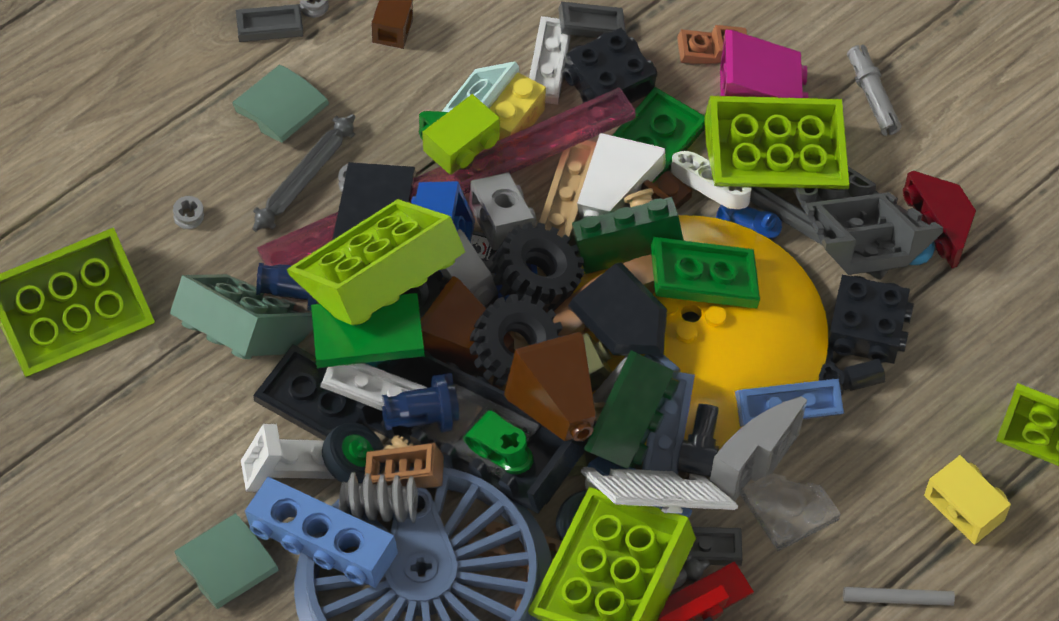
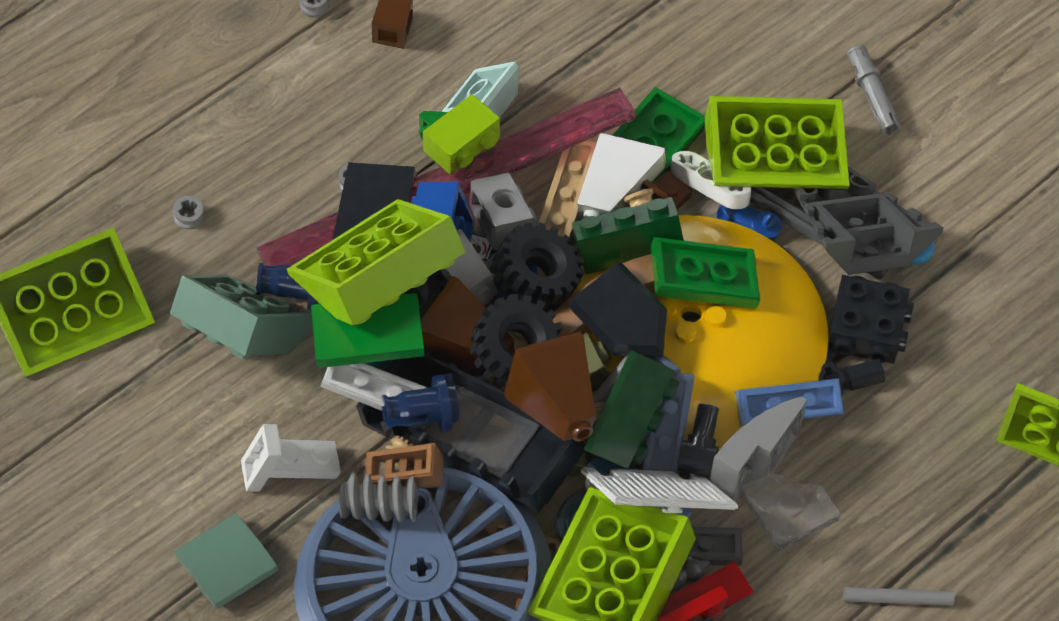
(269, 23): dark grey tile -> none
(279, 501): medium blue brick -> none
(280, 103): sand green slope -> none
(296, 395): black tile -> none
(303, 172): dark grey wheel -> none
(346, 450): black wheel -> none
(500, 443): green piece -> none
(519, 105): light yellow brick -> none
(550, 58): white tile -> none
(589, 19): dark grey tile -> none
(609, 64): black brick -> none
(703, 47): nougat slope -> none
(760, 68): dark pink slope -> none
(947, 206): dark red slope -> none
(967, 499): light yellow brick -> none

